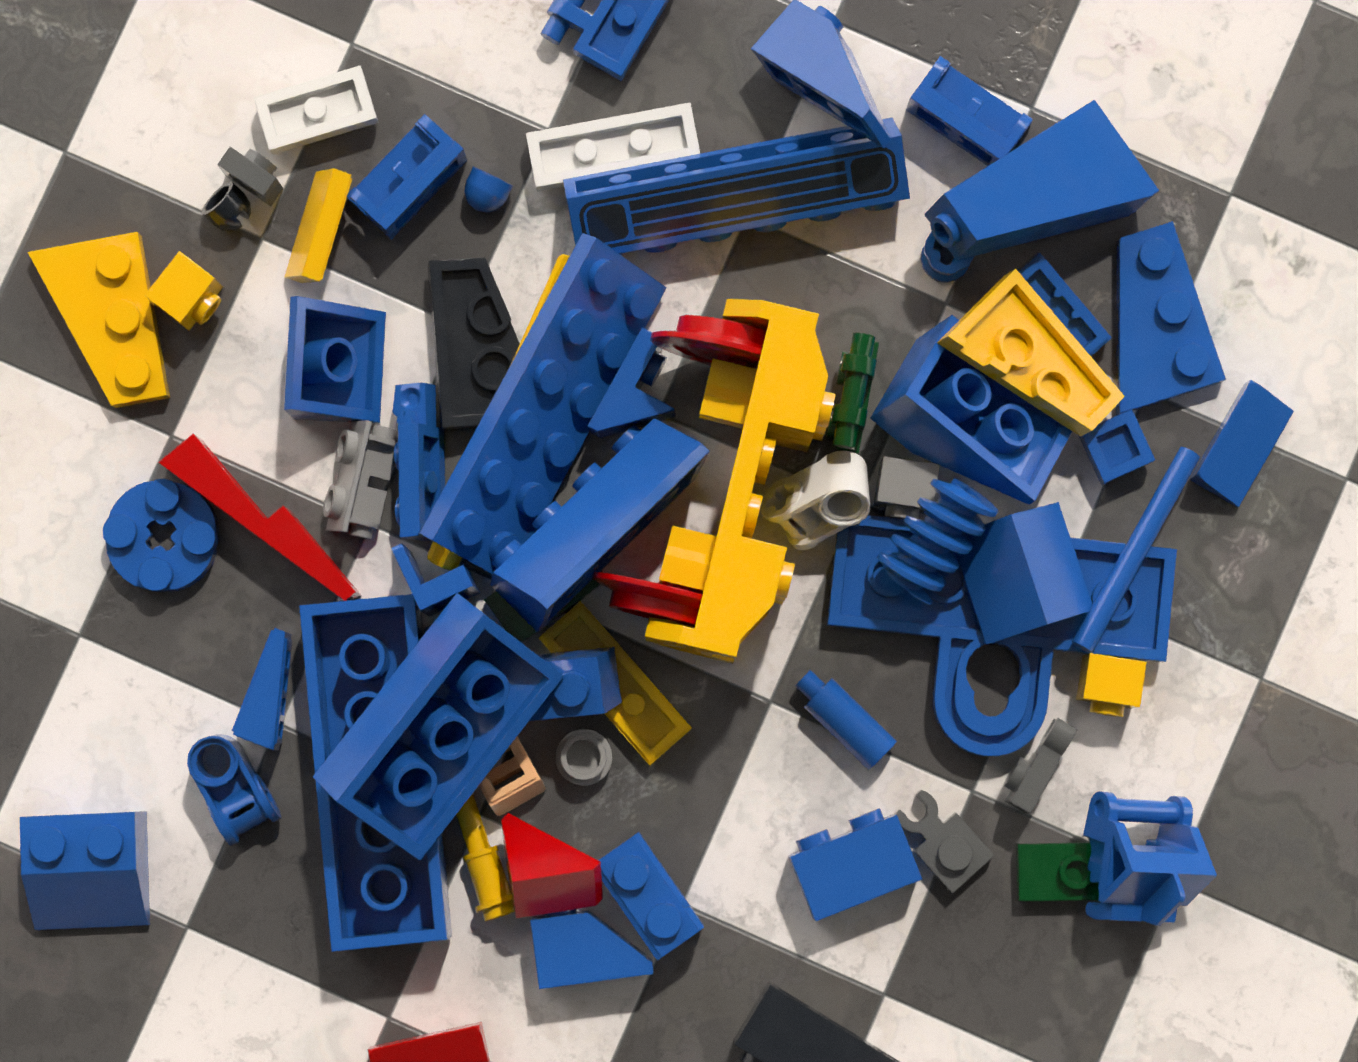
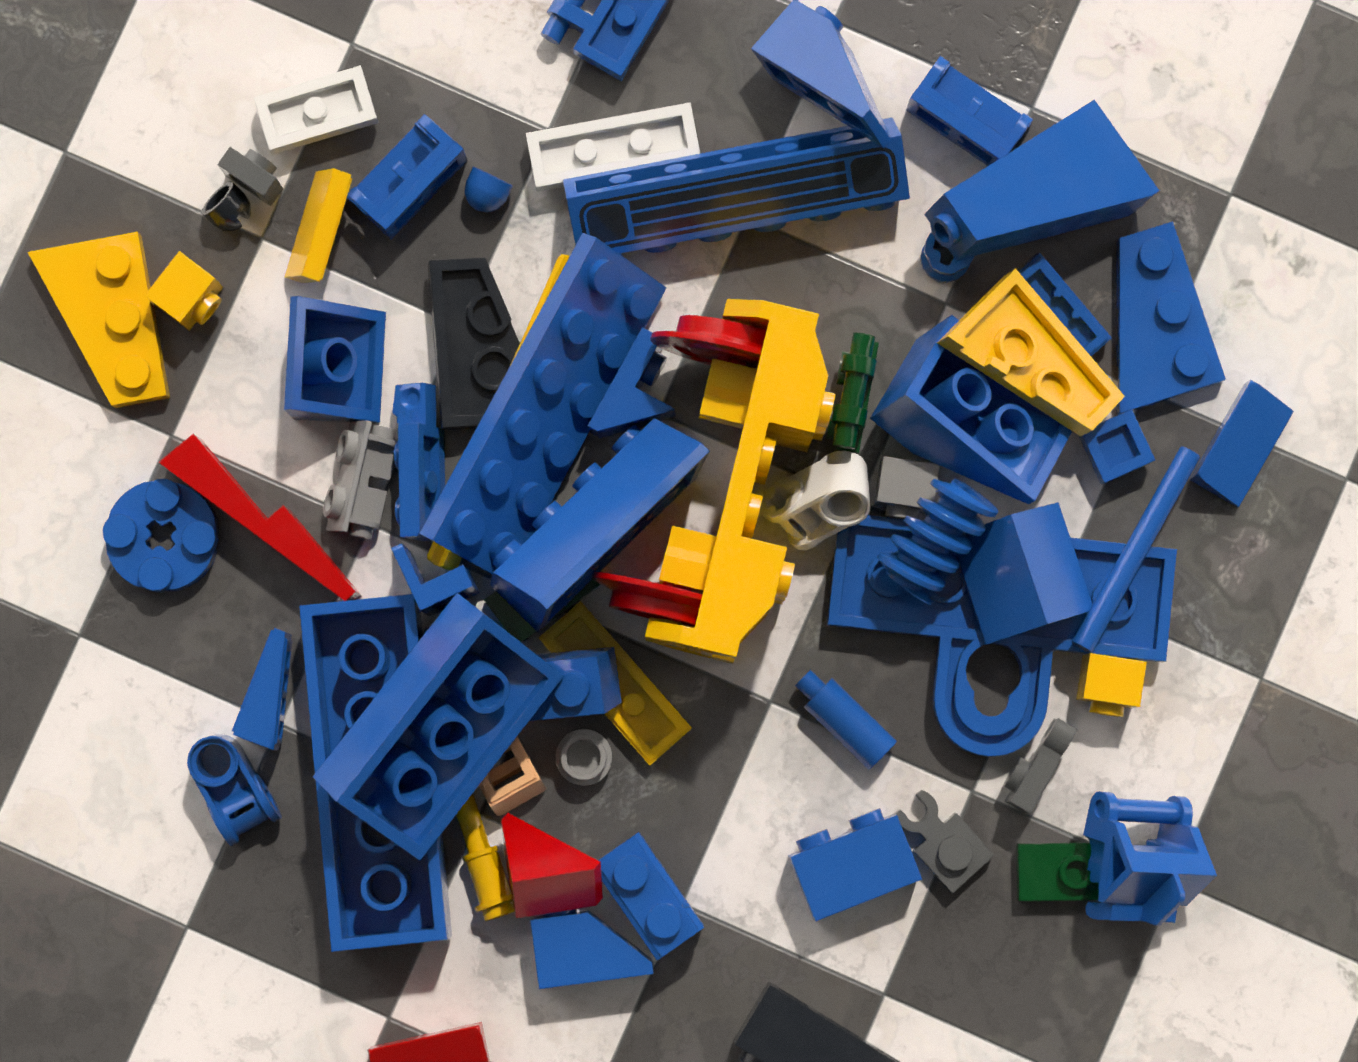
(86, 869): blue slope -> none

